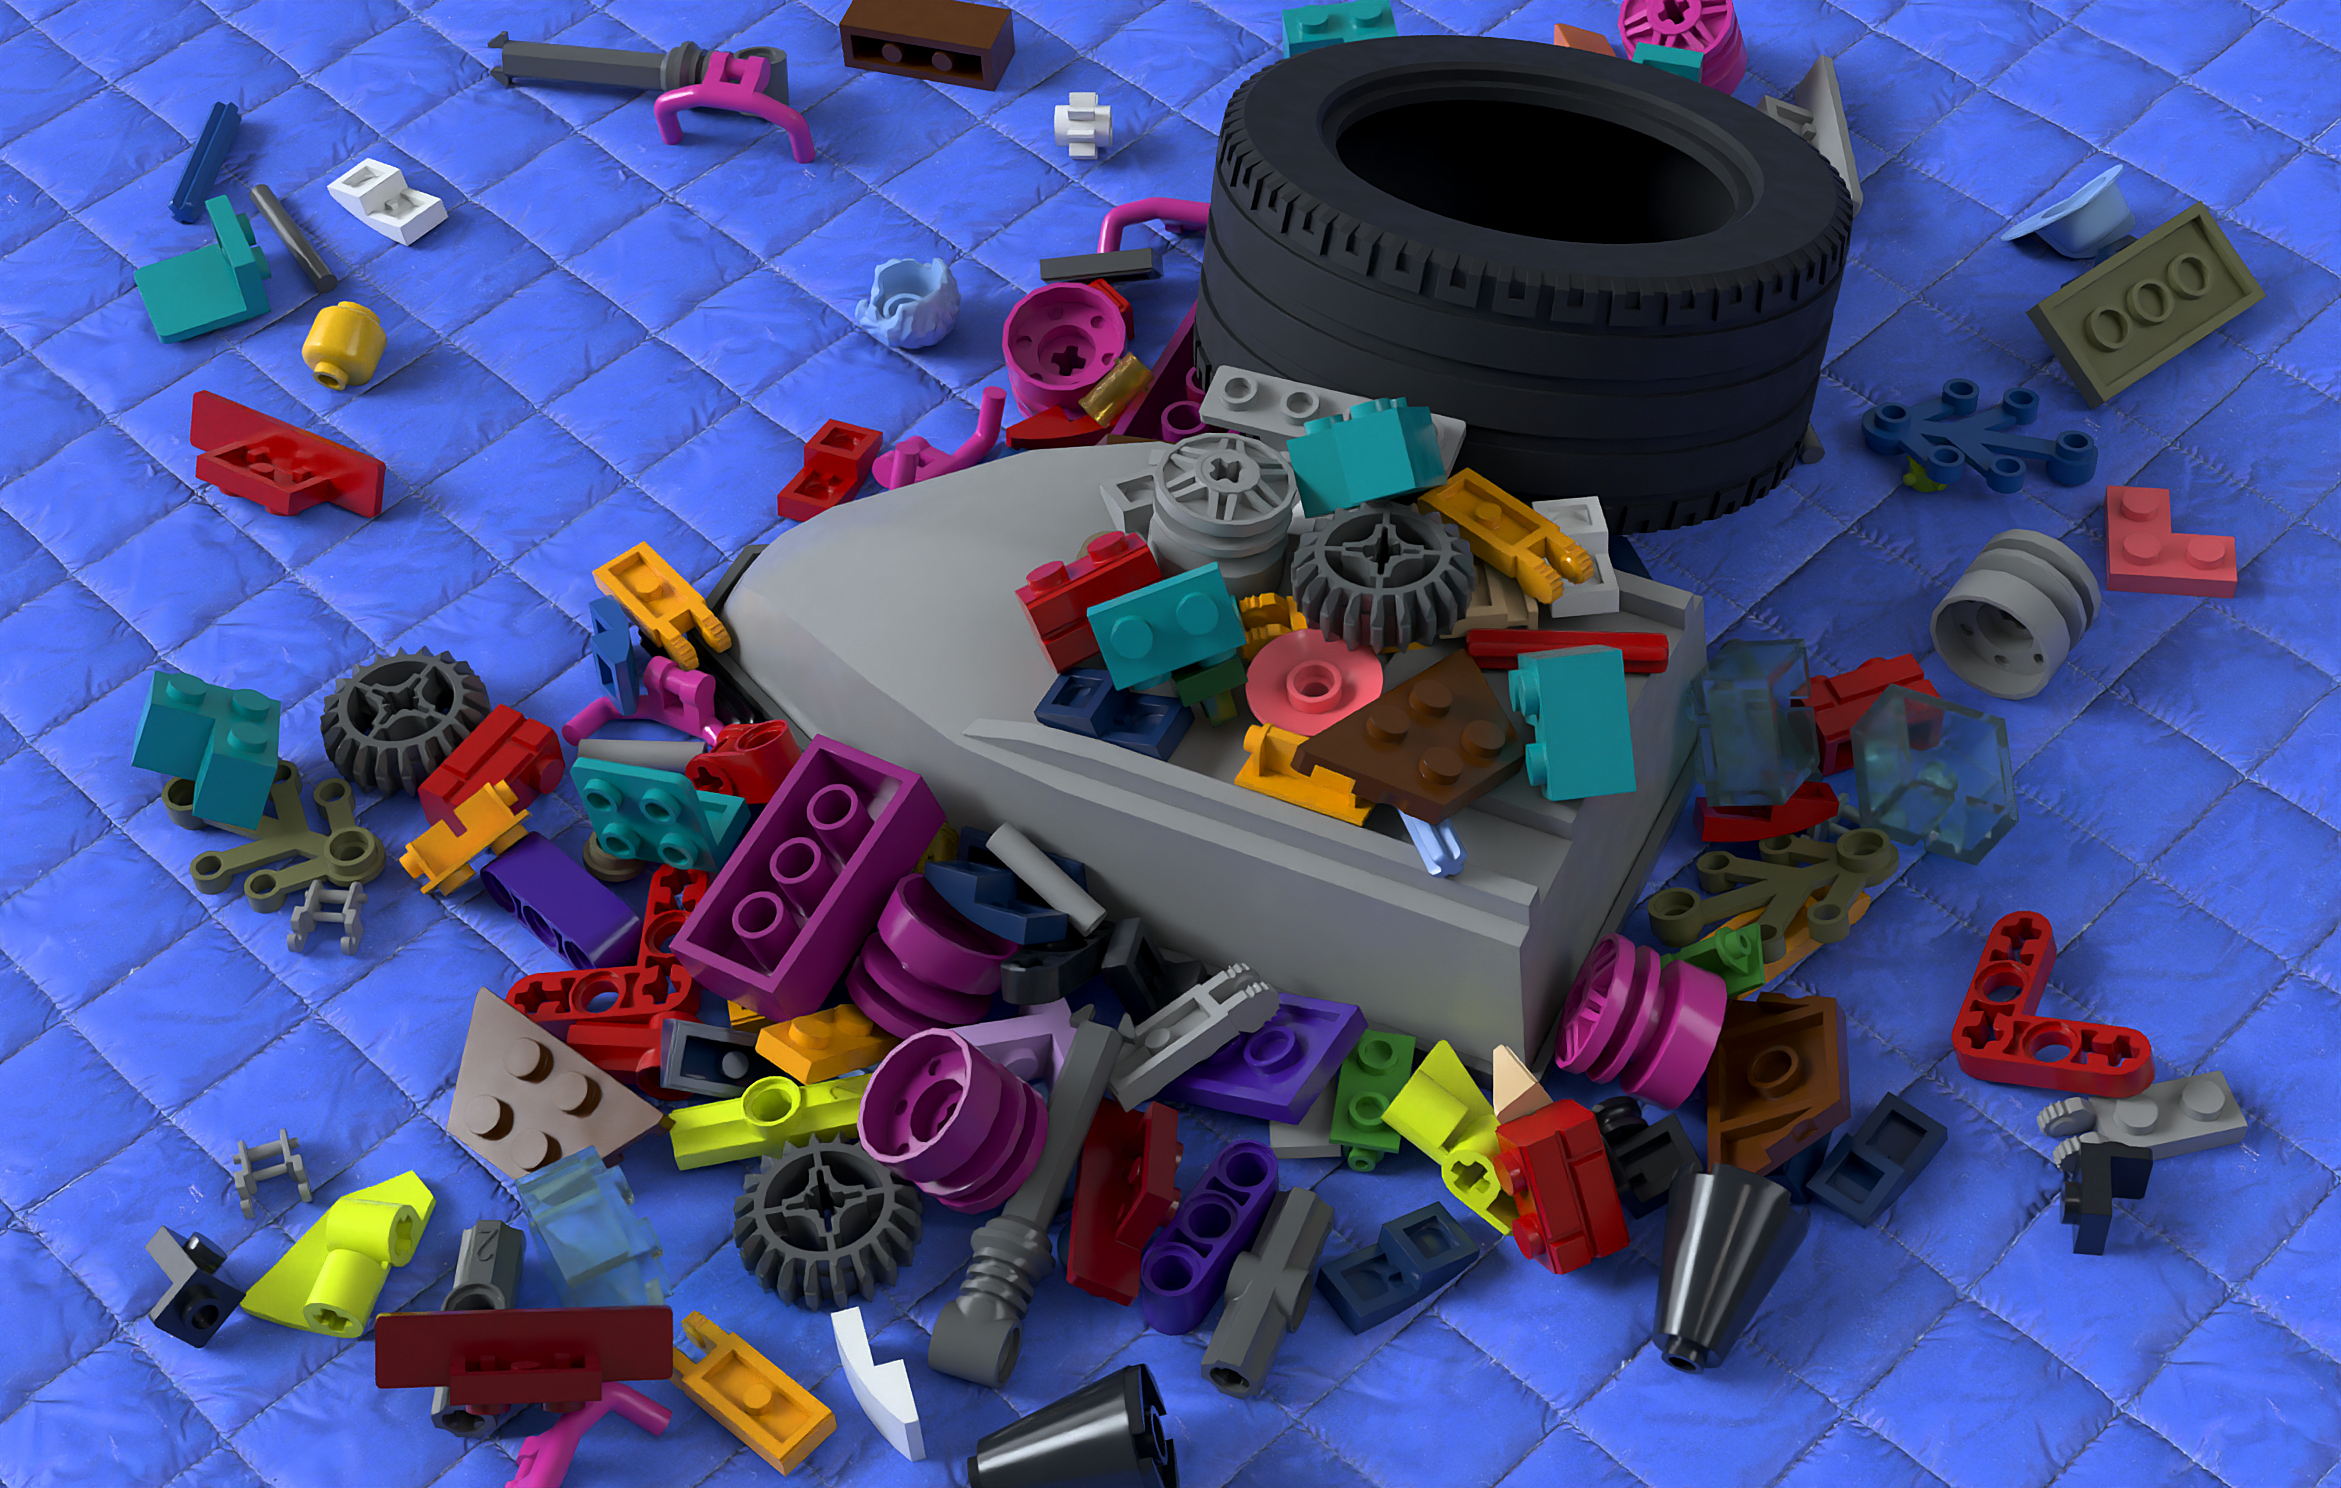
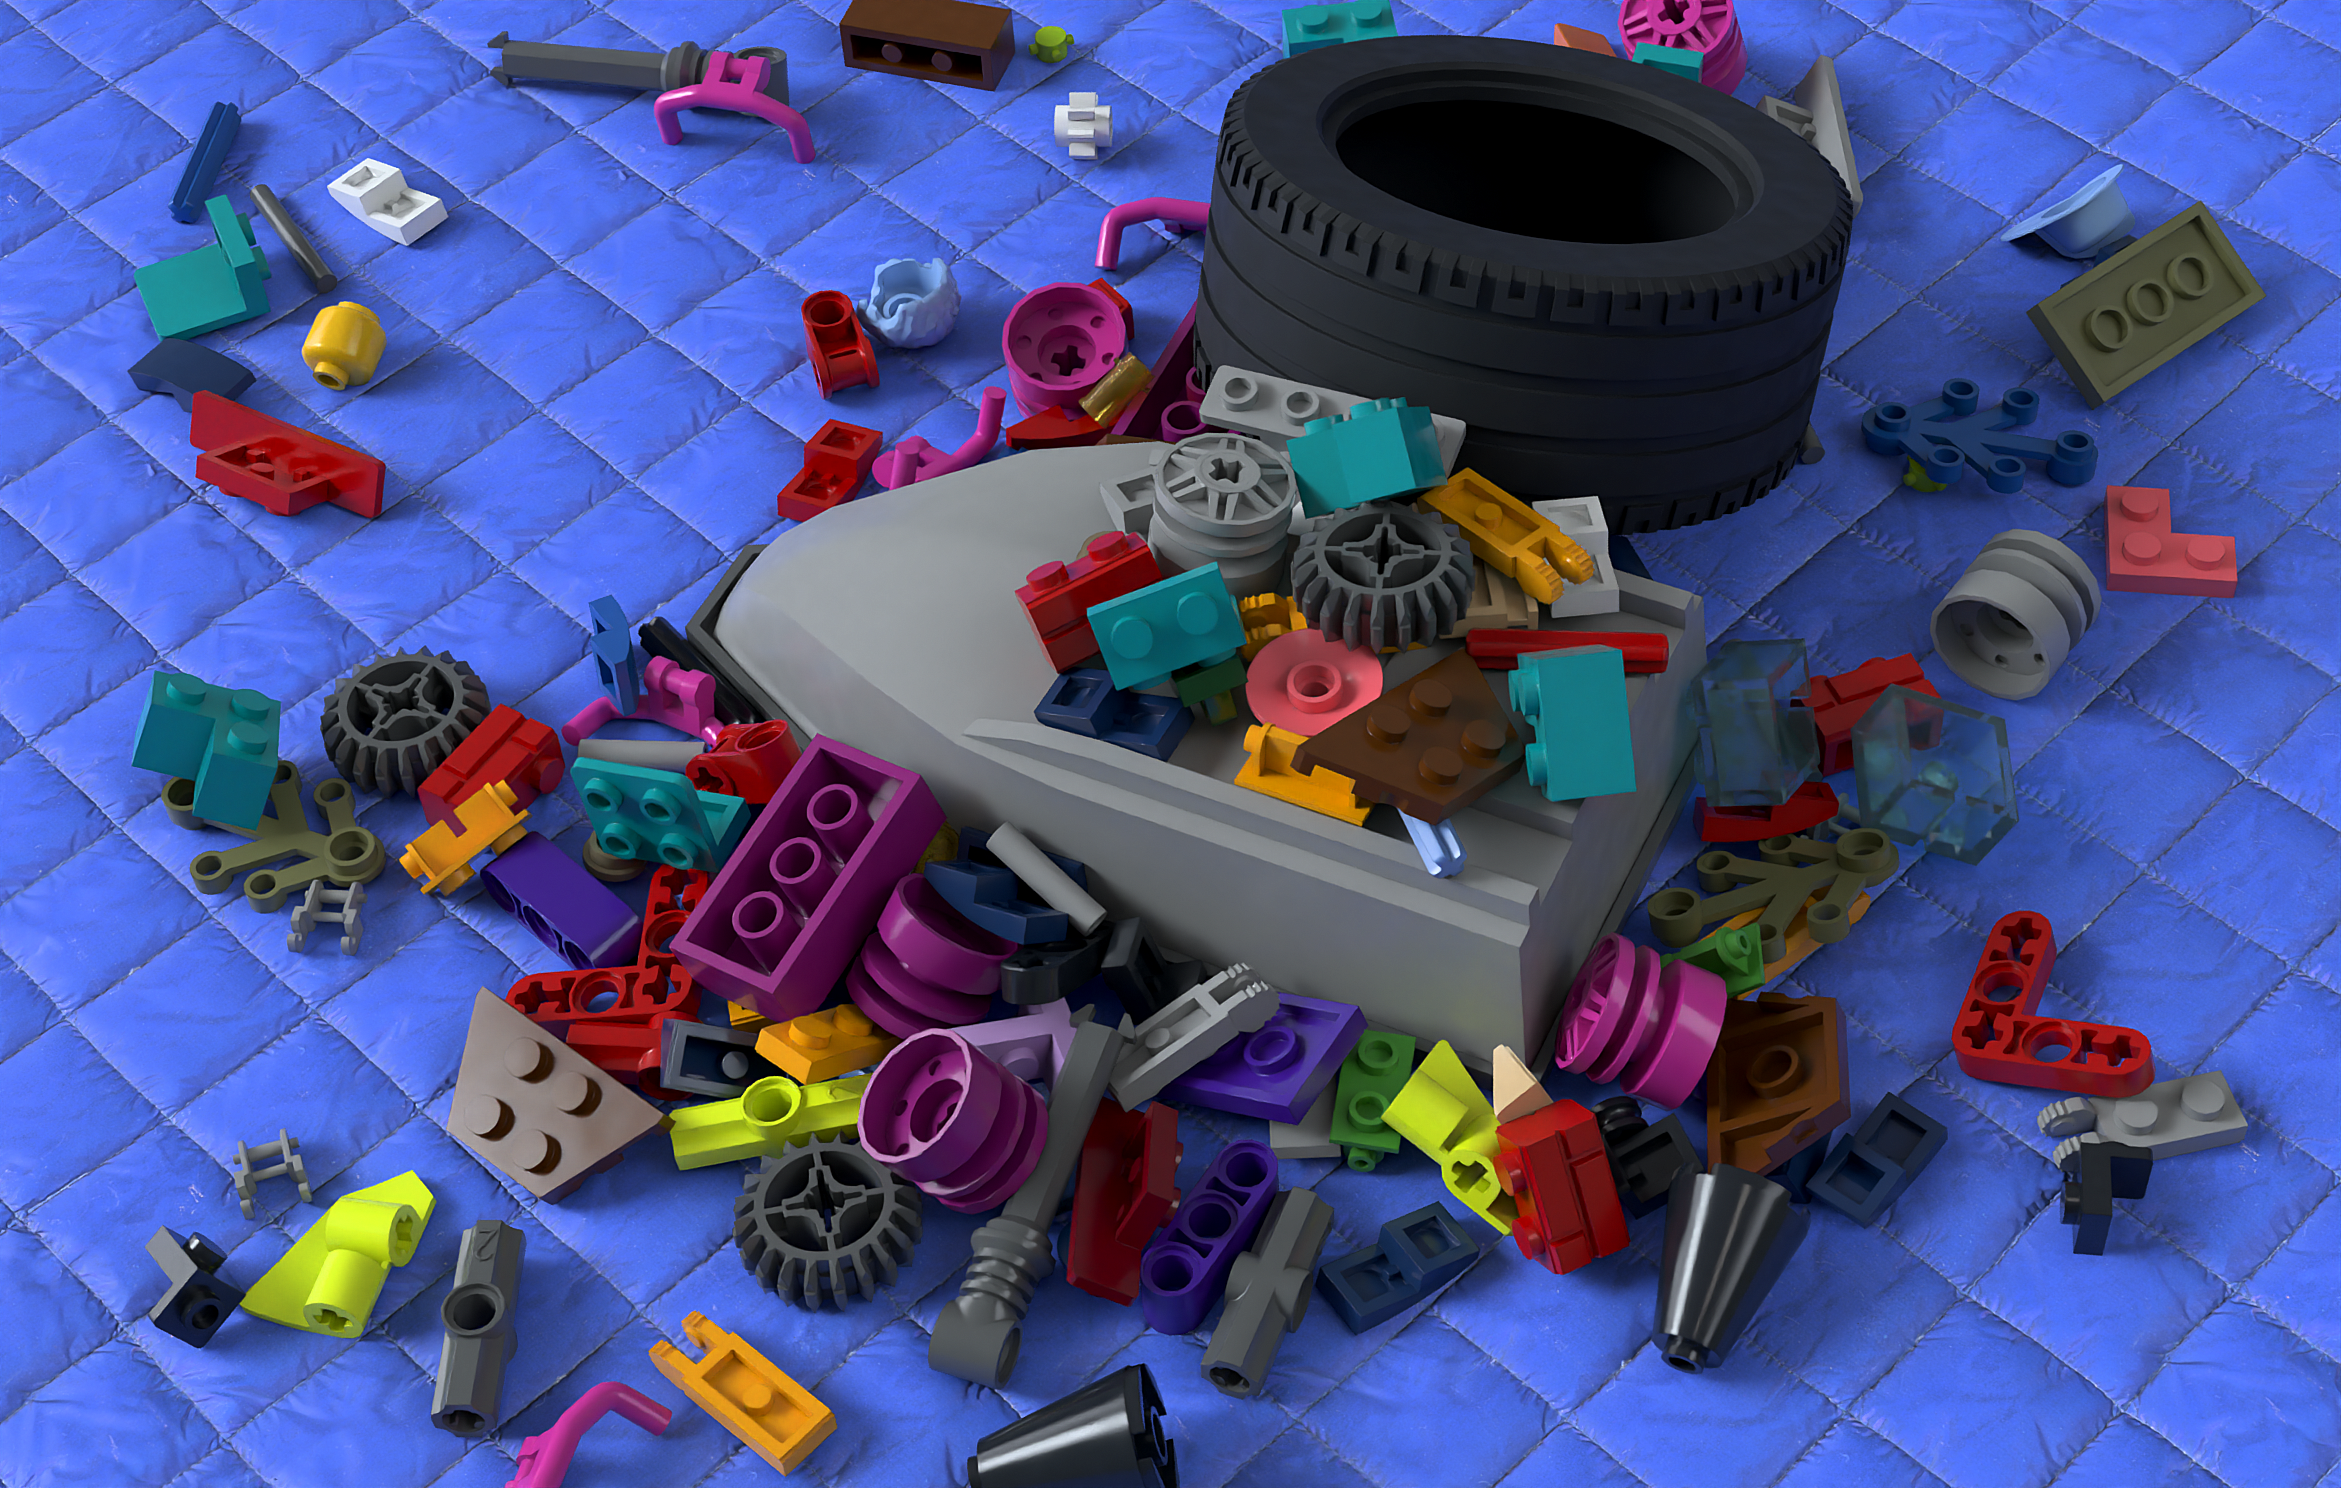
(189, 368): none -> dark blue slope
(523, 1353): dark red bracket -> none
(591, 1236): clear light blue piece -> none
(661, 603): light orange hinge -> none
(837, 344): none -> red piece
(879, 1389): white slope -> none
(1051, 44): none -> lime piece
(1111, 266): dark grey tile -> none

